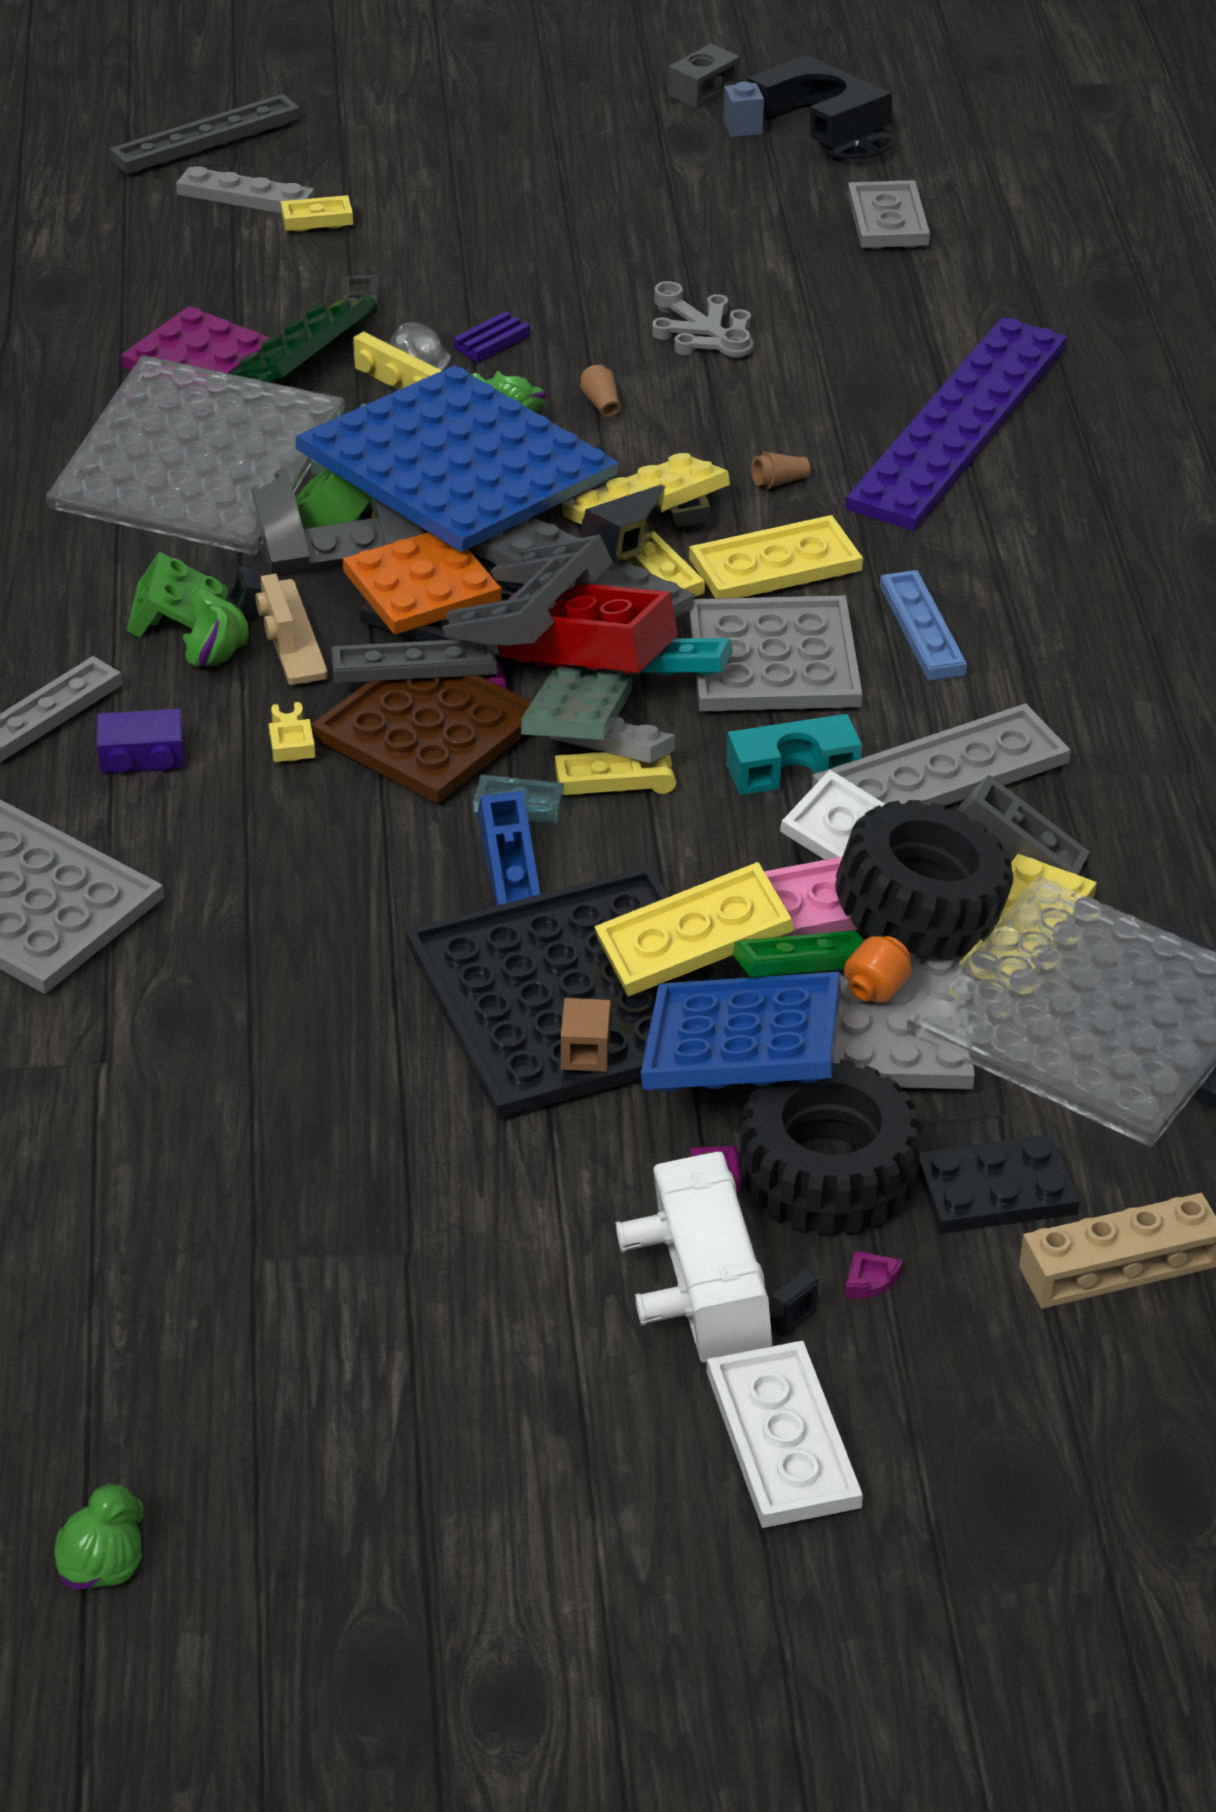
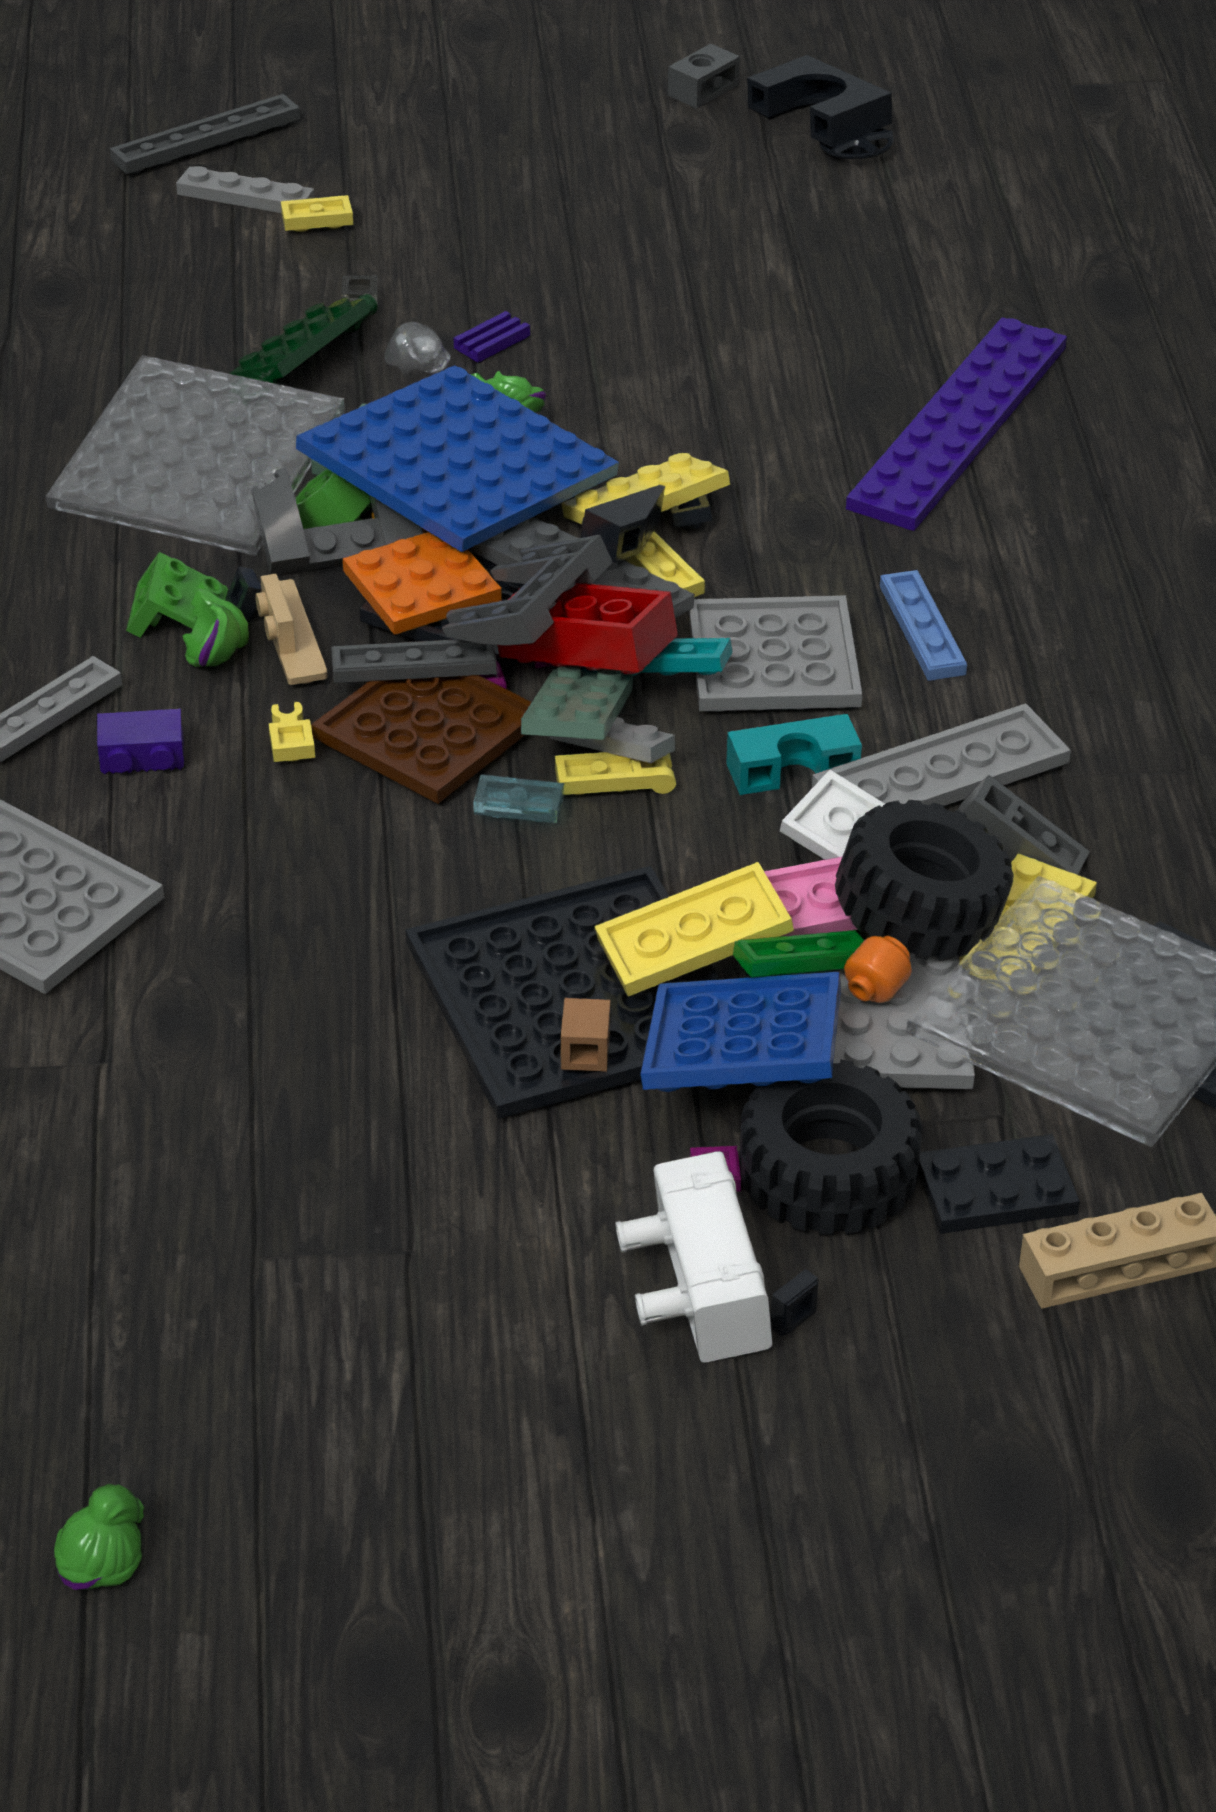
(197, 341): magenta plate -> none
(389, 362): light yellow plate -> none
(508, 846): blue slope -> none
(600, 388): medium nougat cone -> none
(733, 341): light grey plant -> none
(743, 109): sand blue brick -> none
(775, 558): light yellow plate -> none
(778, 469): medium nougat cone -> none
(783, 1434): white plate -> none
(871, 1275): magenta tile -> none
(888, 214): light grey plate -> none

